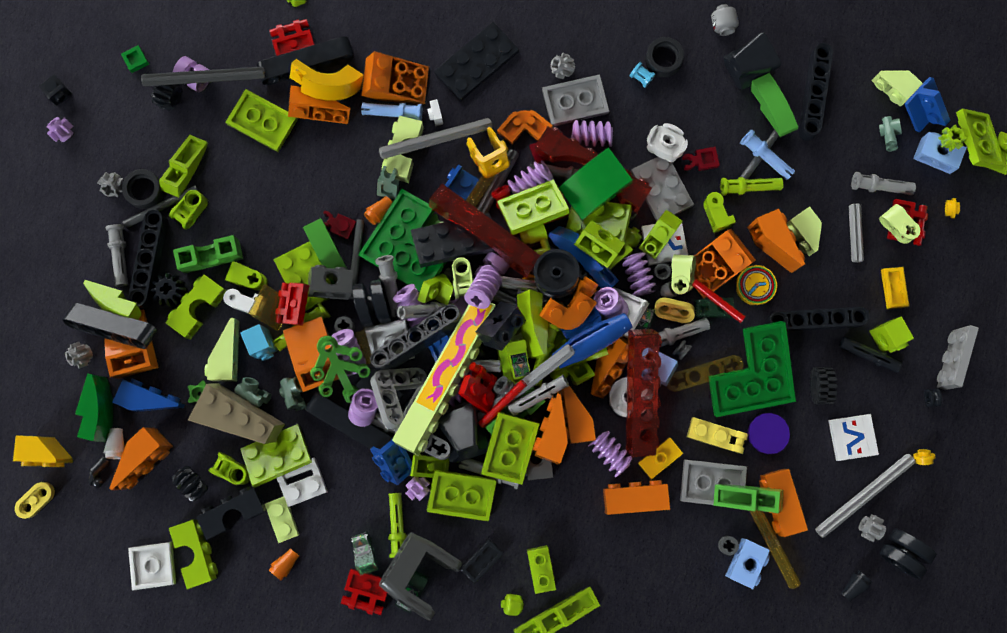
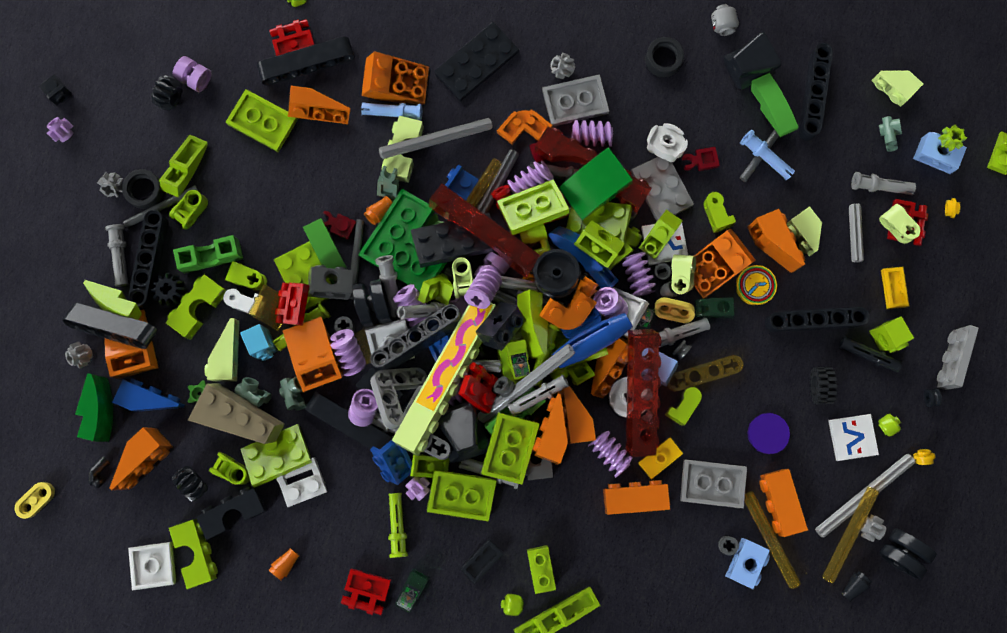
(40, 452): yellow slope -> none
(114, 444): white cone -> none
(135, 59): green plate -> none
(202, 76): dark grey axle -> none
(281, 519): yellowish green plate -> none
(326, 86): yellow arch -> none
(337, 366): bright green plant -> none
(363, 553): clear green leg -> none
(404, 566): dark grey connector -> none
(434, 112): white plate -> none
(485, 163): yellow piece -> none
(502, 403): red bar -> none
(642, 74): medium azure bush -> none
(689, 401): none -> lime leg
(716, 435): light yellow plate -> none
(718, 300): red bar -> none
(741, 185): lime pin -> none
(748, 498): bright green slope -> none
(764, 382): green plate -> none
(850, 535): none -> clear yellow axle
(889, 425): none -> lime piece
(927, 106): blue bracket -> none
(981, 139): lime plate -> none

